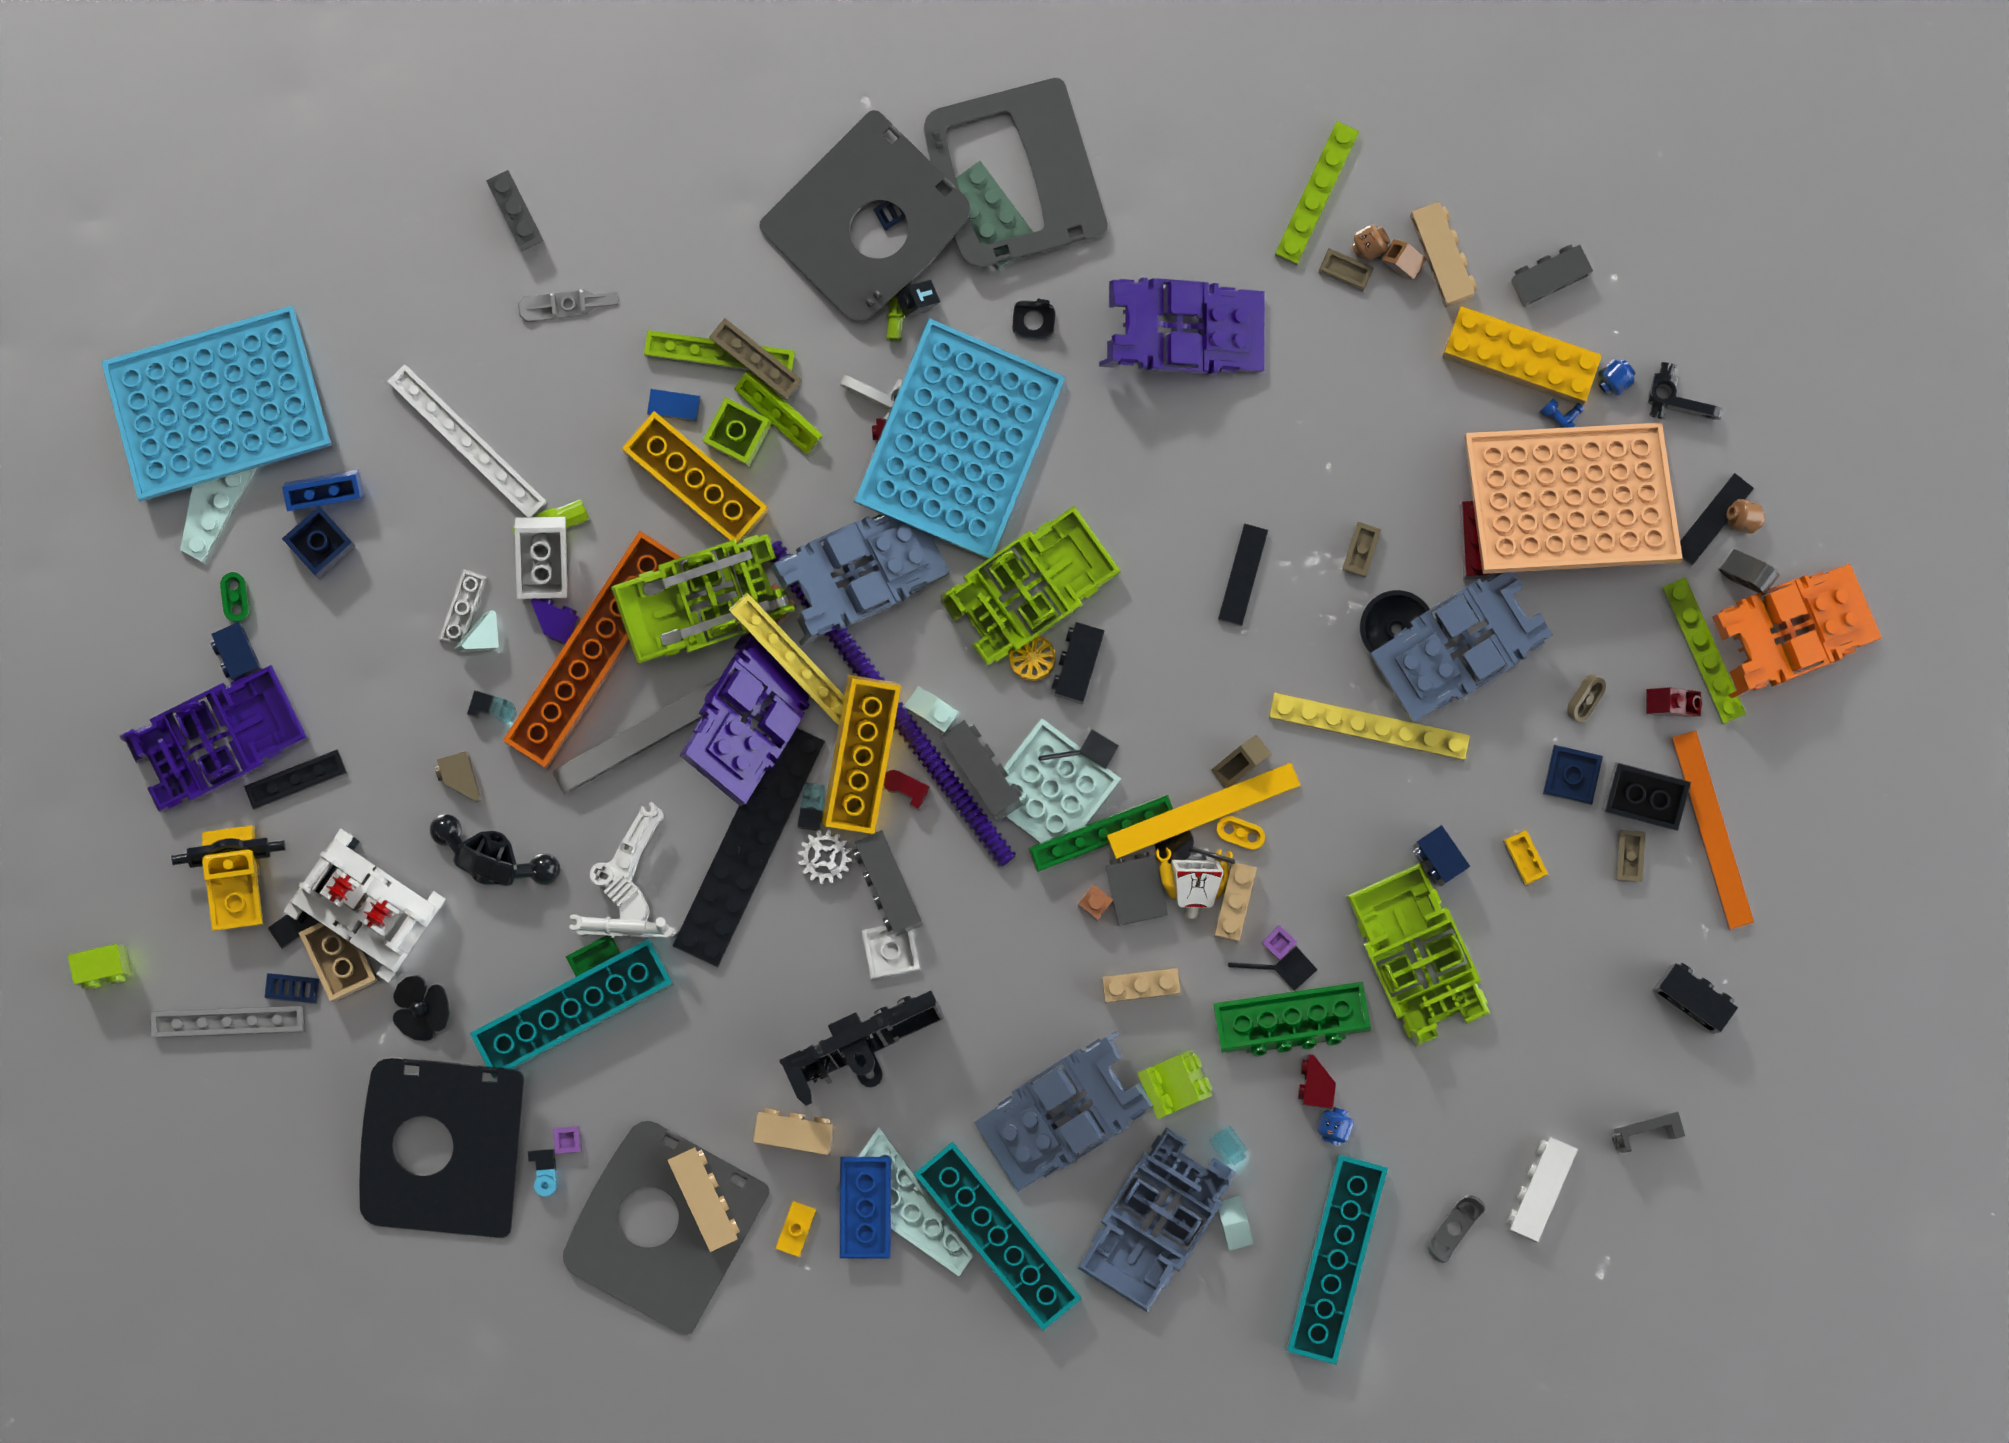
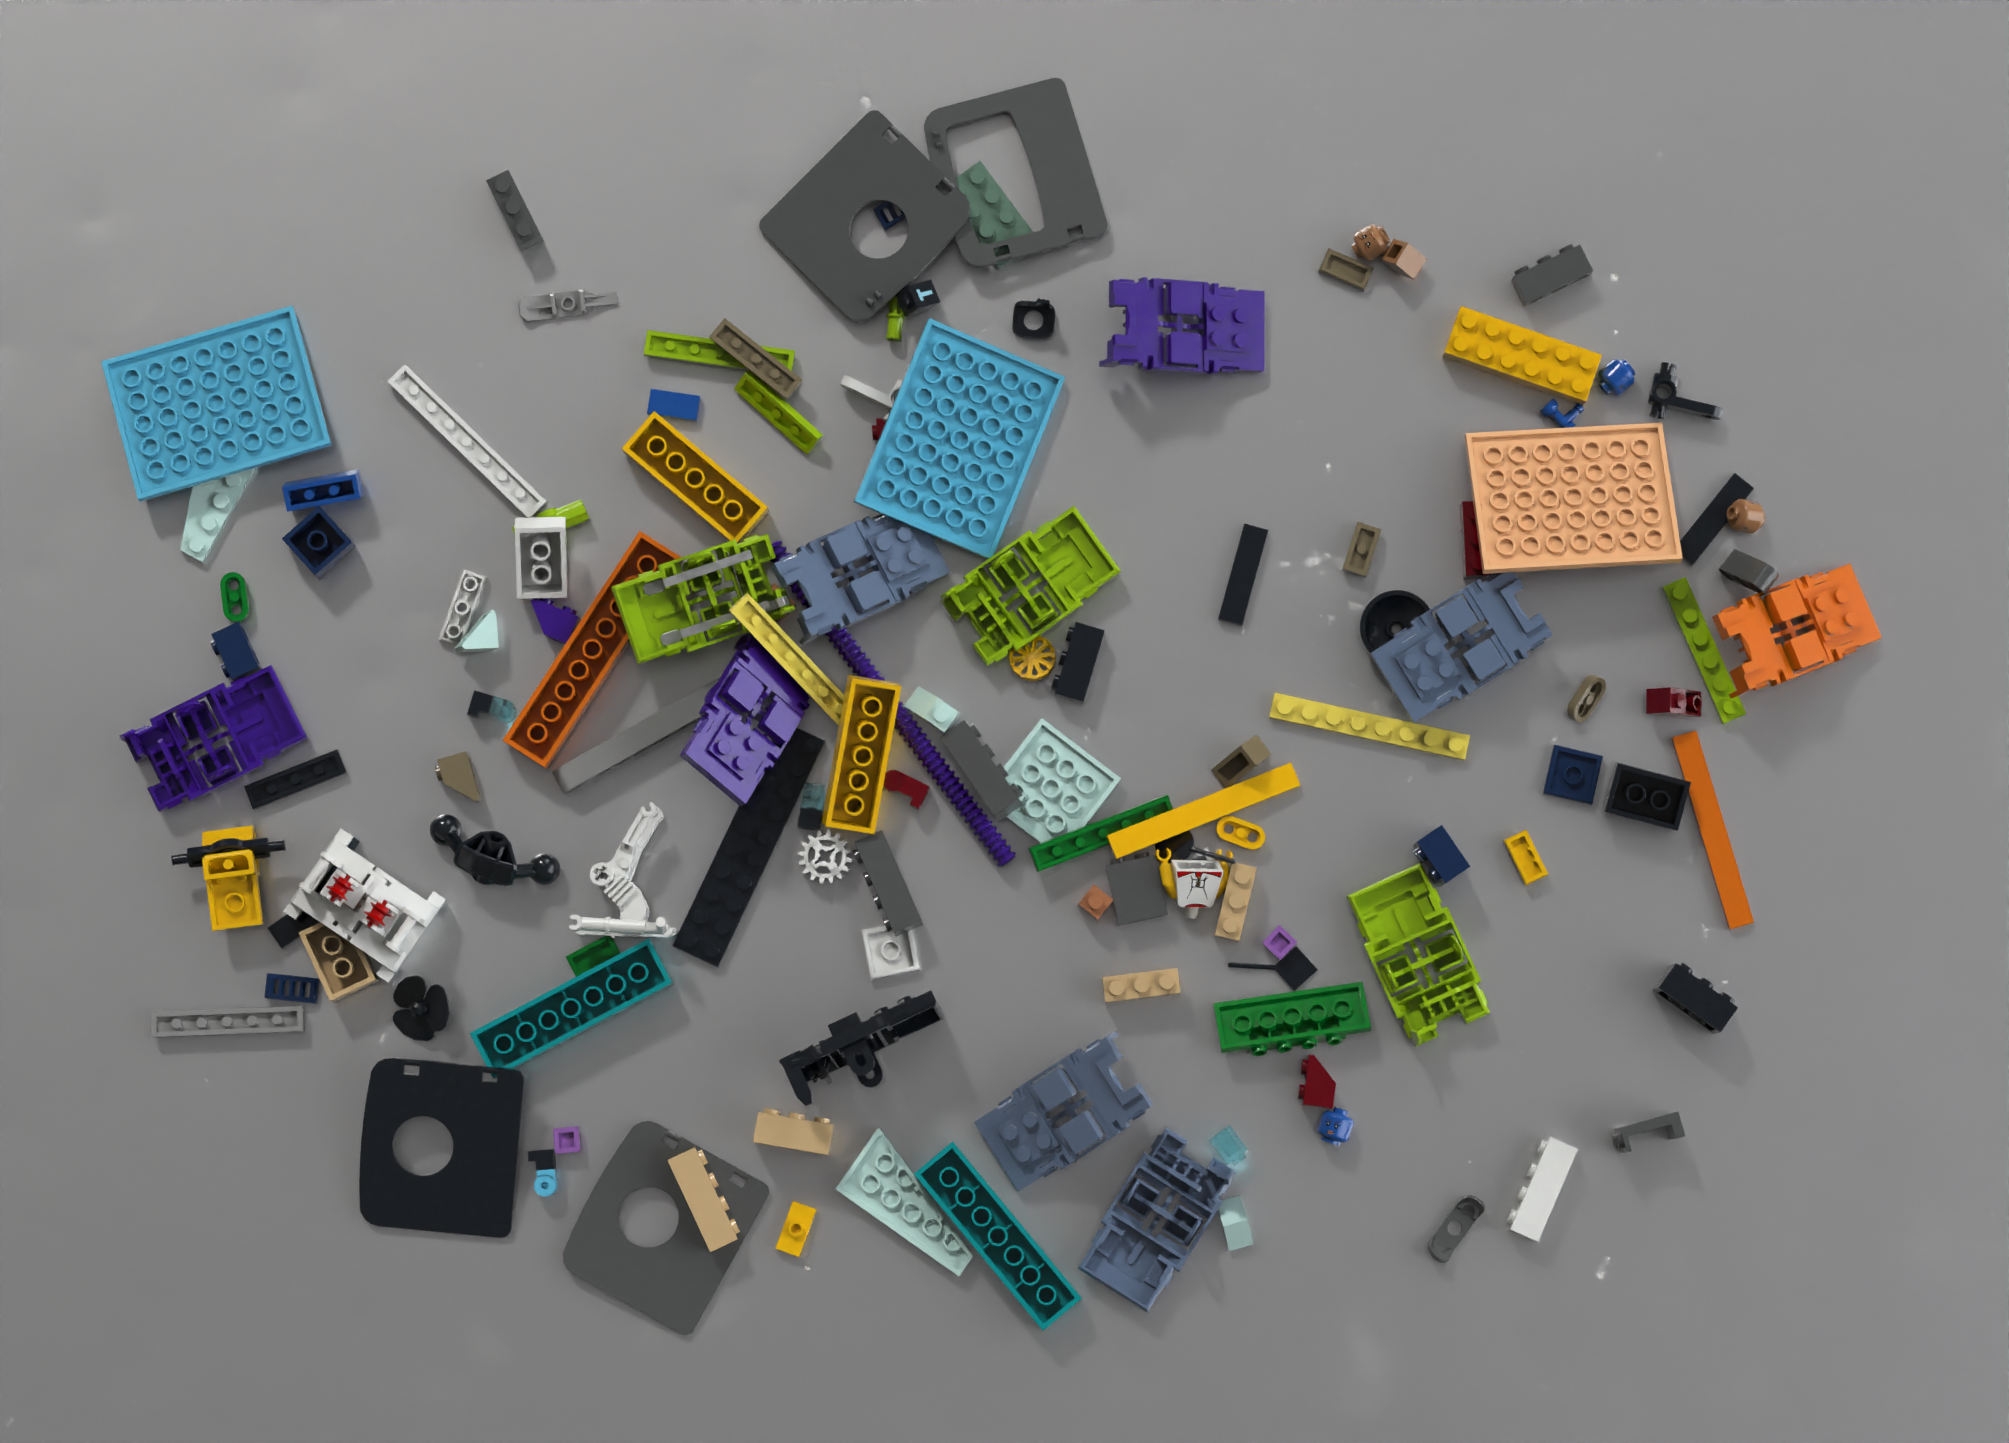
(99, 965): lime brick -> none
(737, 431): lime brick -> none
(865, 1207): blue tile -> none
(1096, 748): black piece -> none
(1175, 1084): lime bracket -> none
(1316, 193): lime plate -> none
(1336, 1259): teal brick -> none
(1442, 254): tan brick -> none
(1630, 856): dark tan plate -> none

